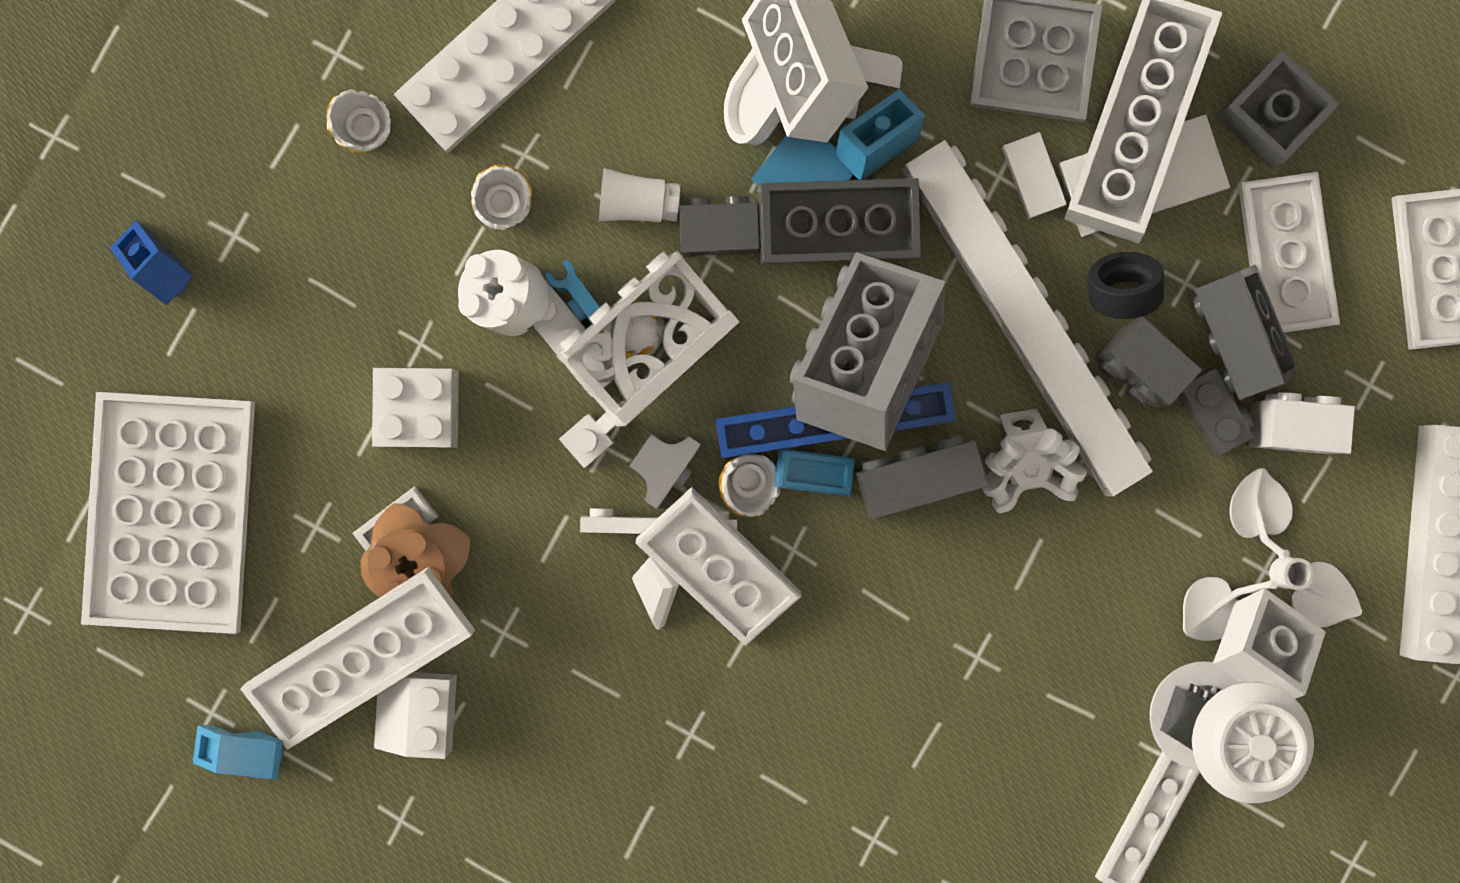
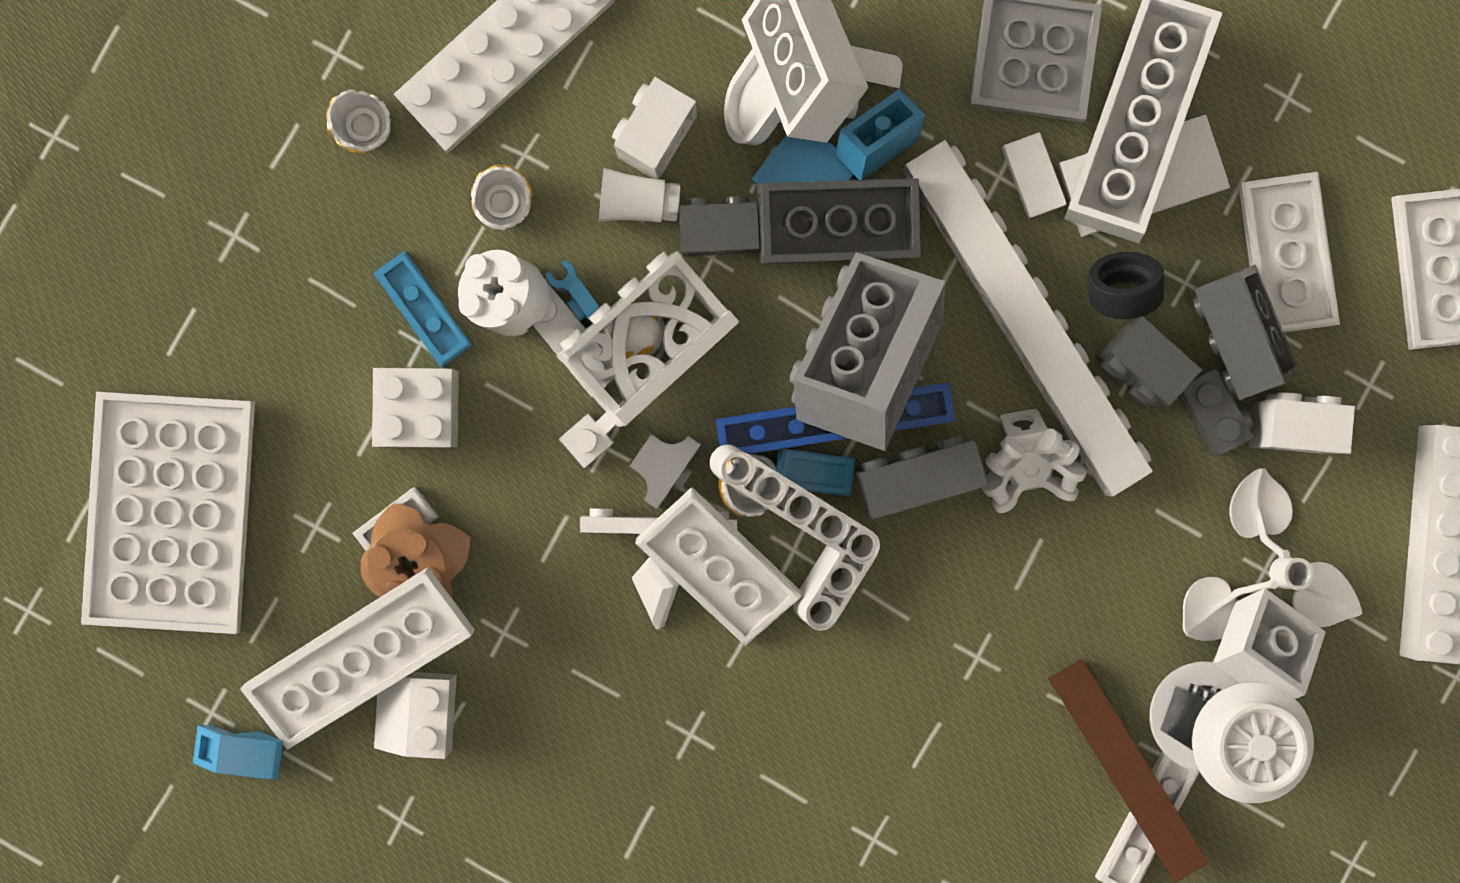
(151, 263): blue slope -> none
(423, 309): none -> dark azure tile
(654, 128): none -> white brick
(808, 518): none -> white beam
(1128, 770): none -> reddish brown tile
(1277, 110): dark grey brick -> none

